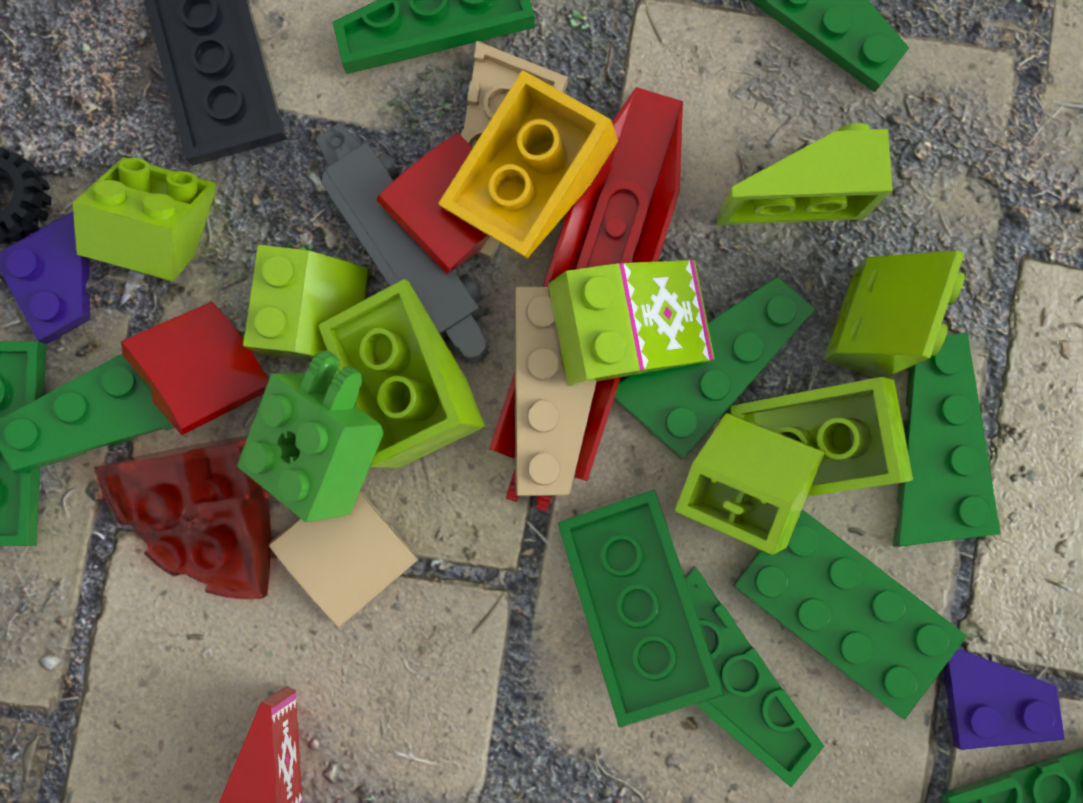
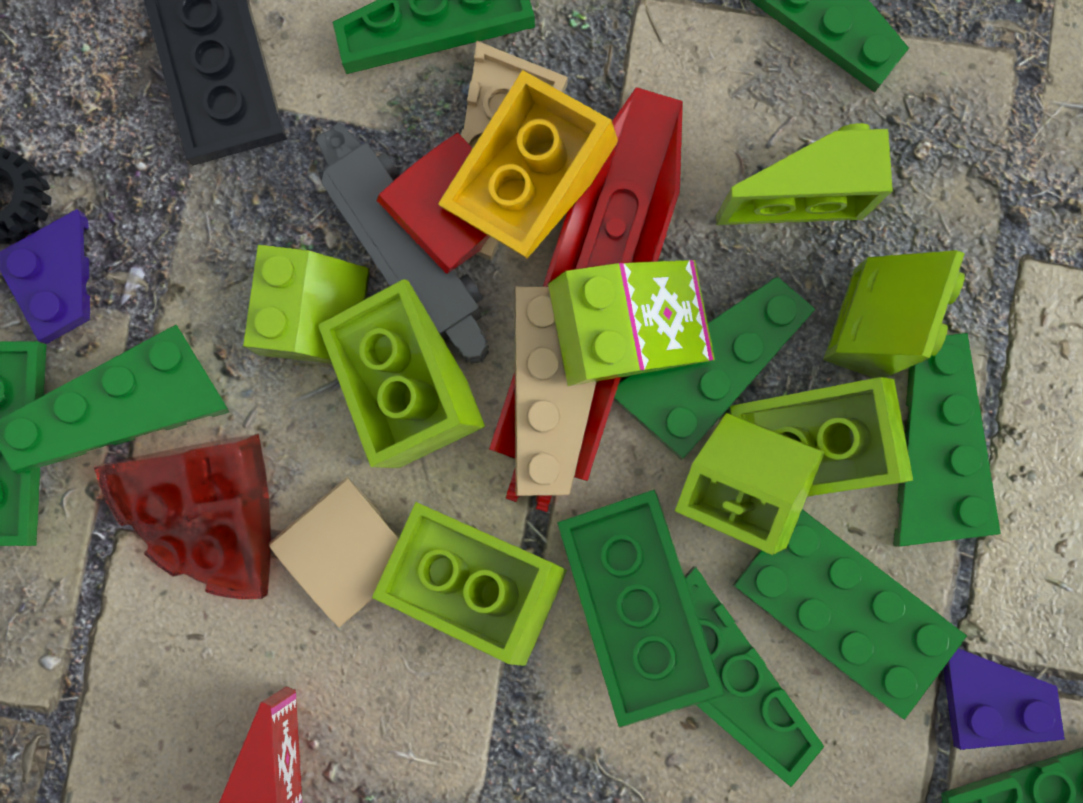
(143, 218): lime slope -> none
(195, 367): red slope -> none
(312, 440): bright green hinge -> none
(469, 585): none -> lime slope

